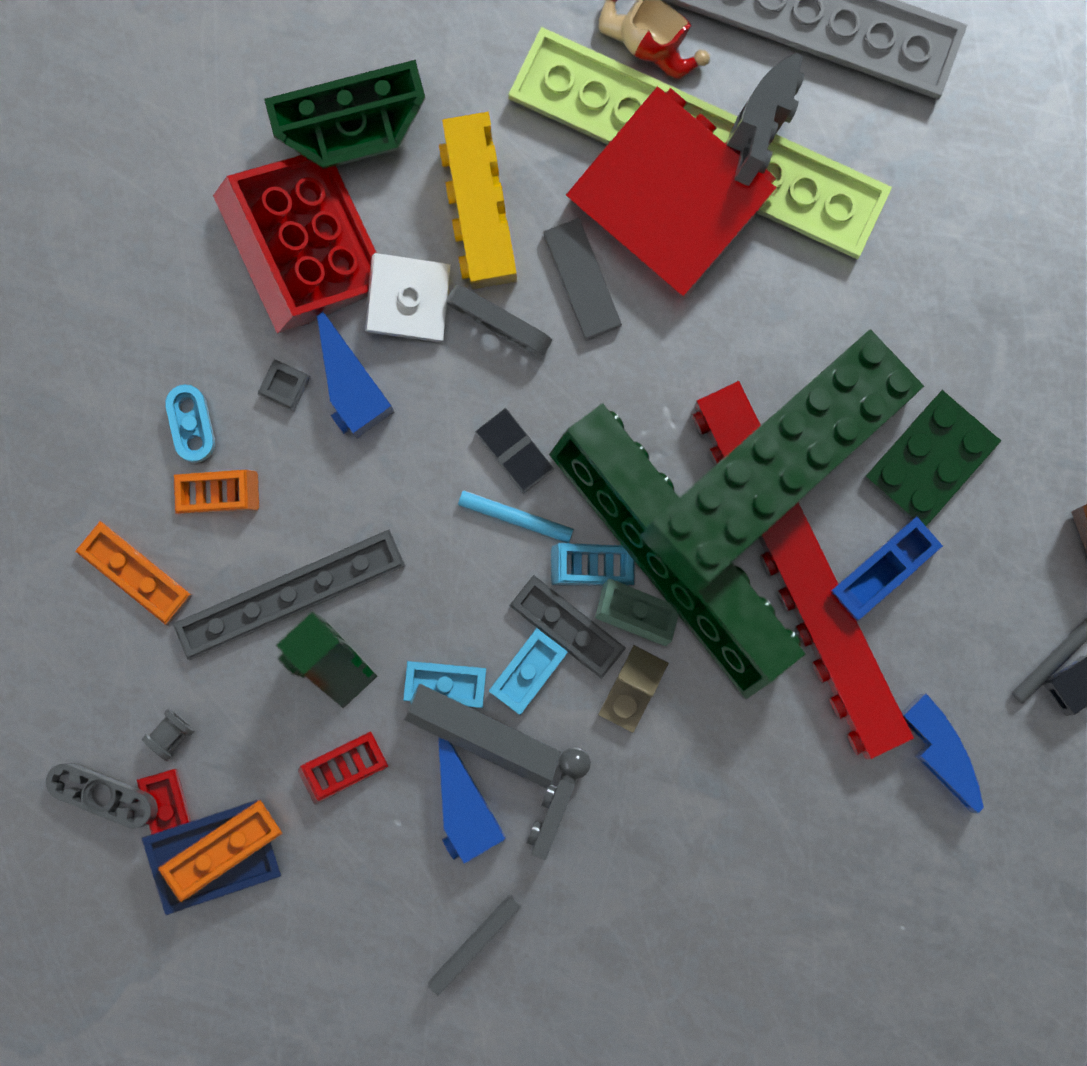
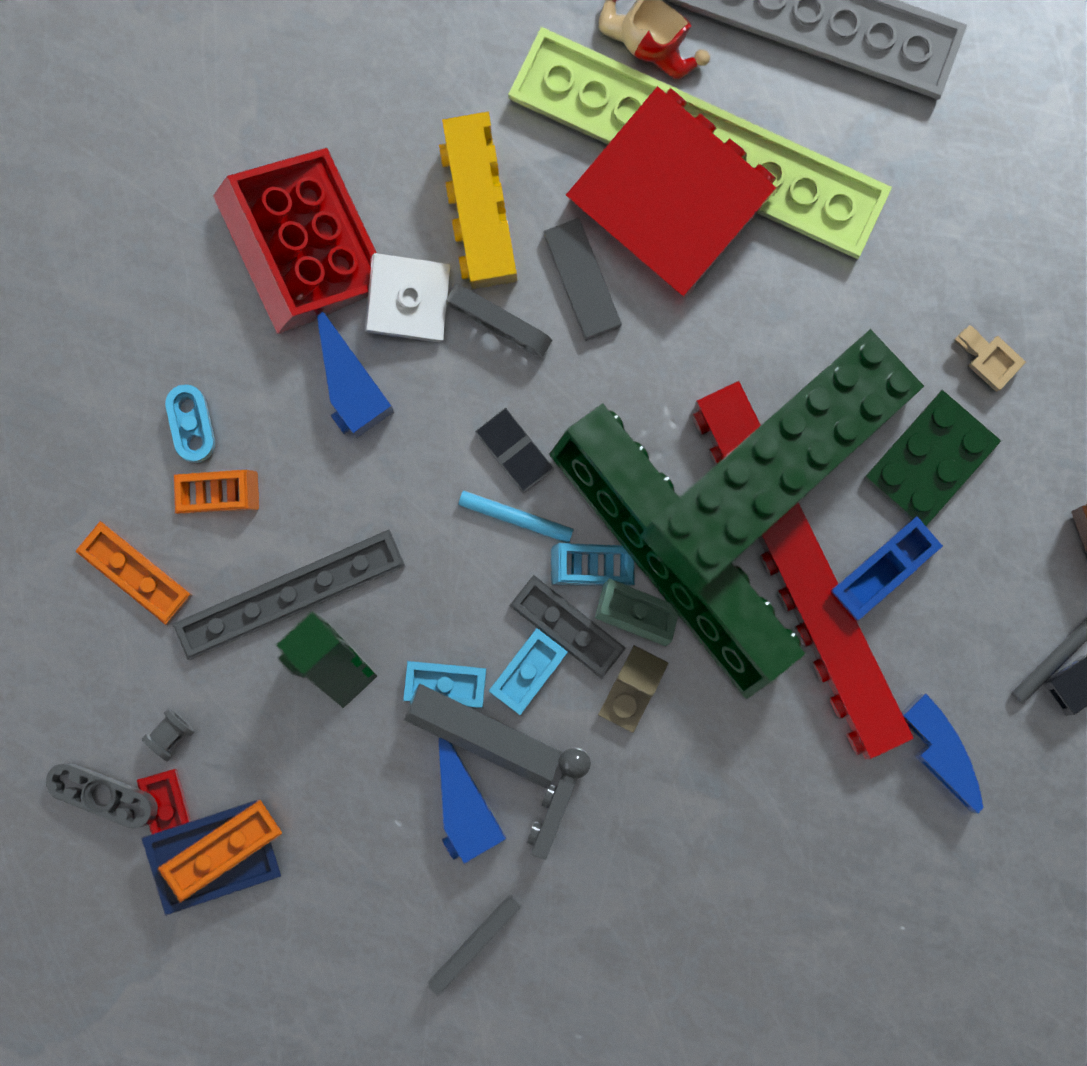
(283, 385): dark grey tile -> none
(321, 762): red slope -> none
(349, 115): dark green wedge -> none
(764, 115): dark grey slope -> none
(993, 360): none -> tan plate

